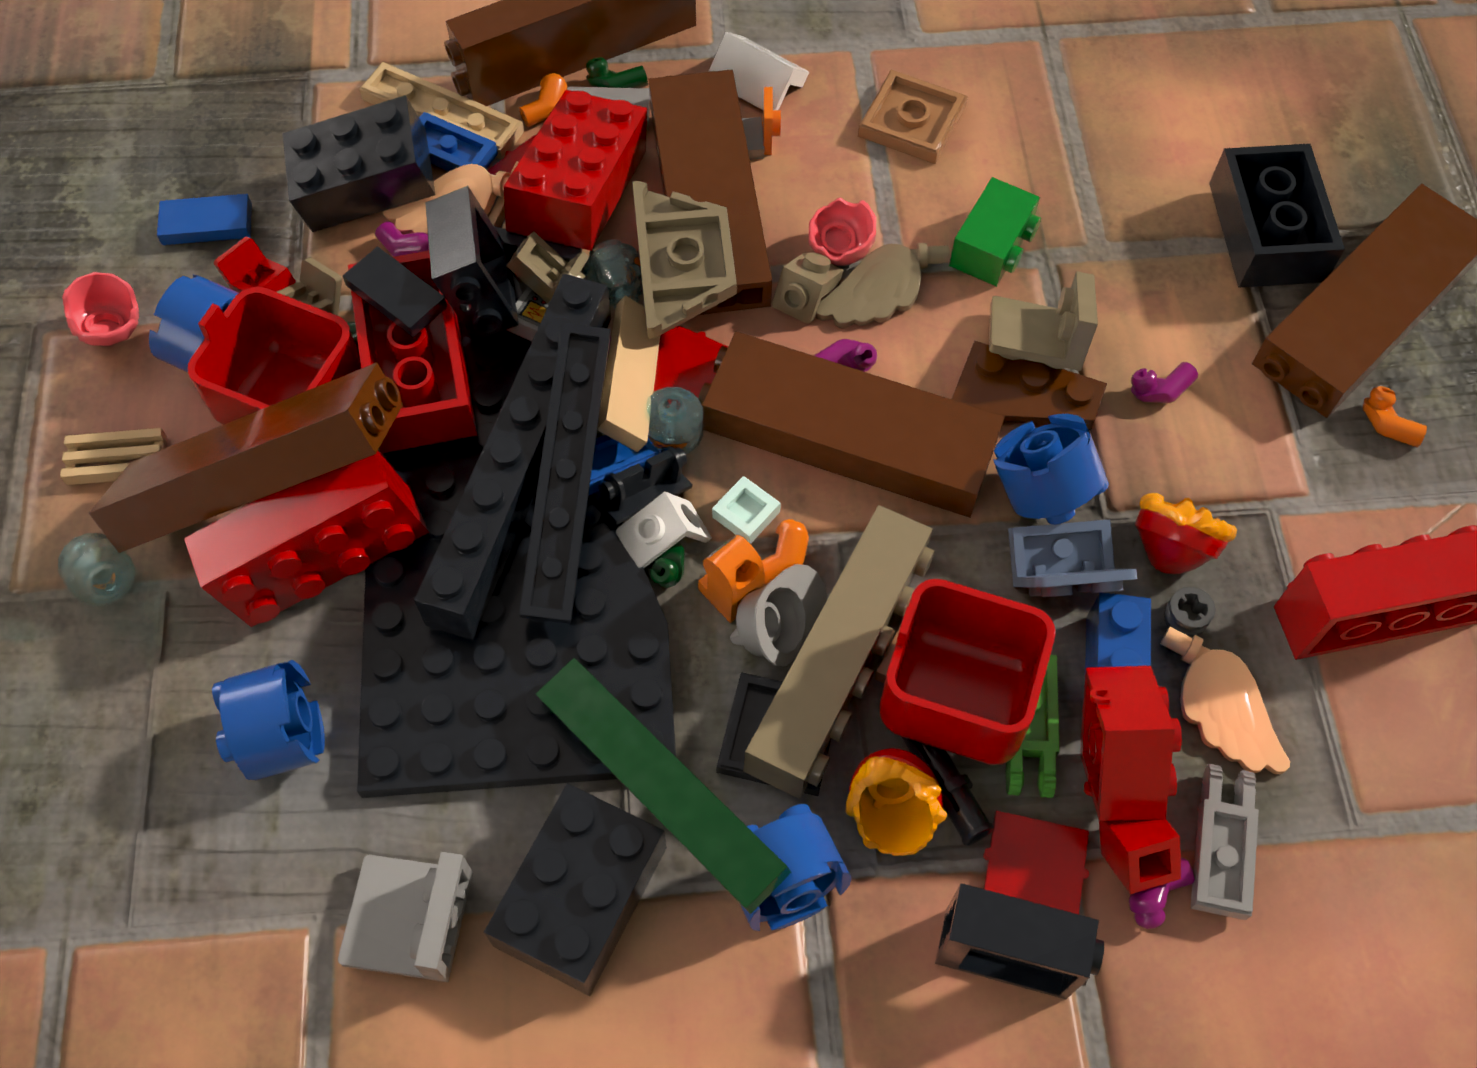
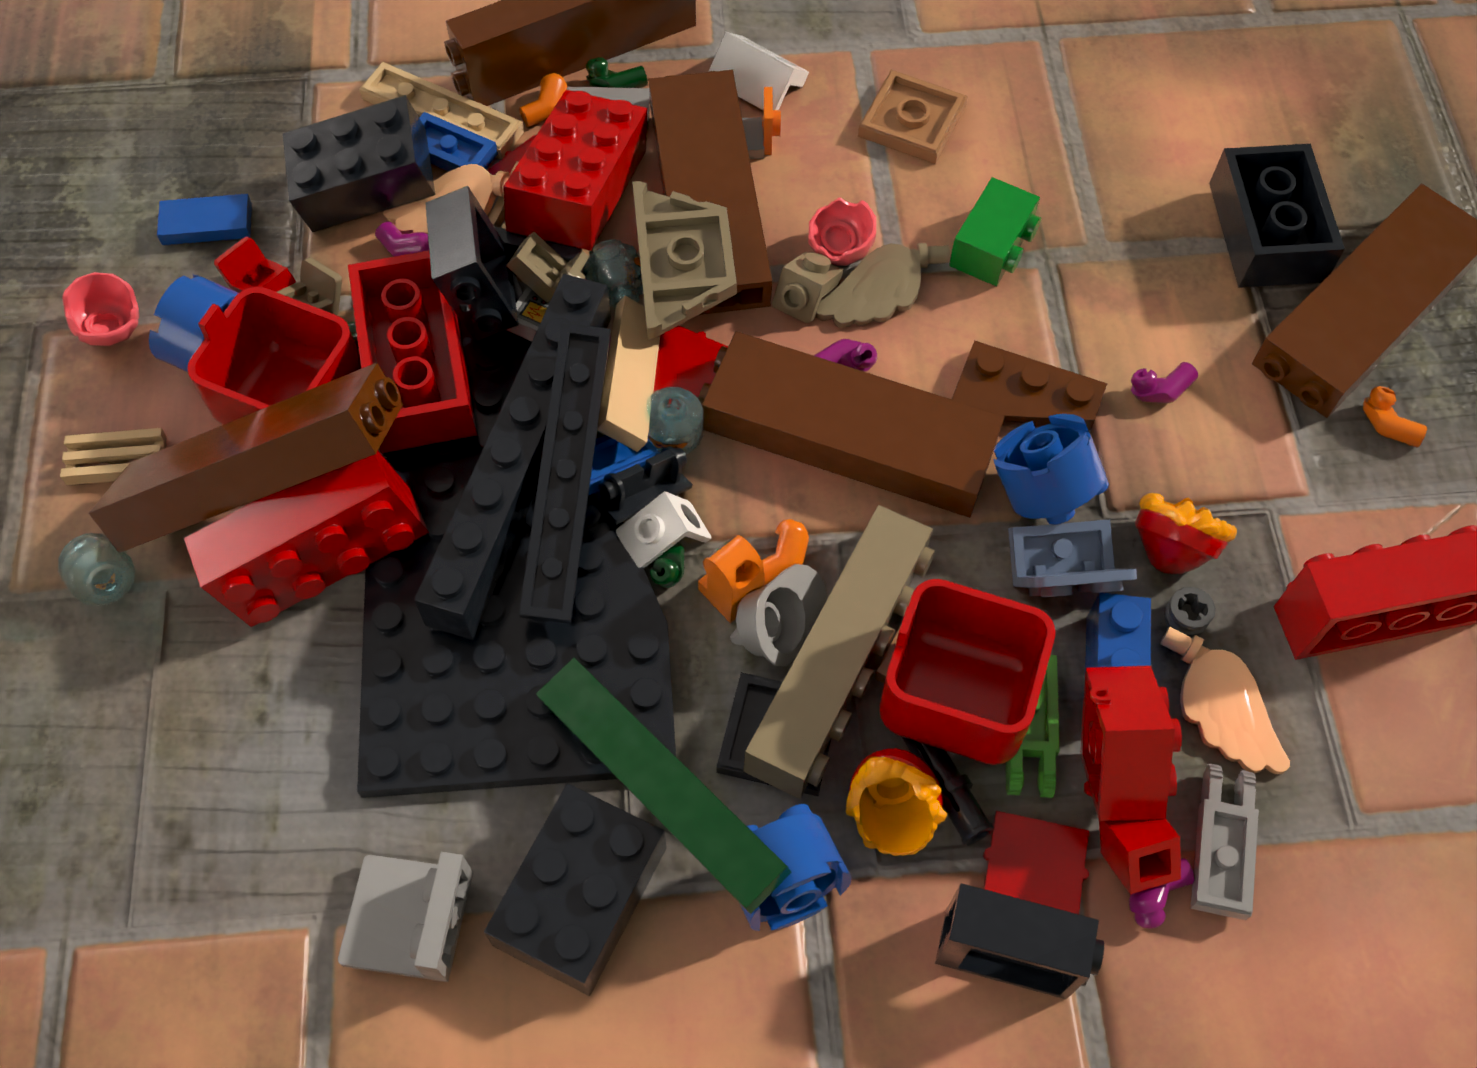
(268, 721): blue brick -> none
(395, 291): black tile -> none
(746, 509): light aqua plate -> none
(1046, 333): dark tan bracket -> none

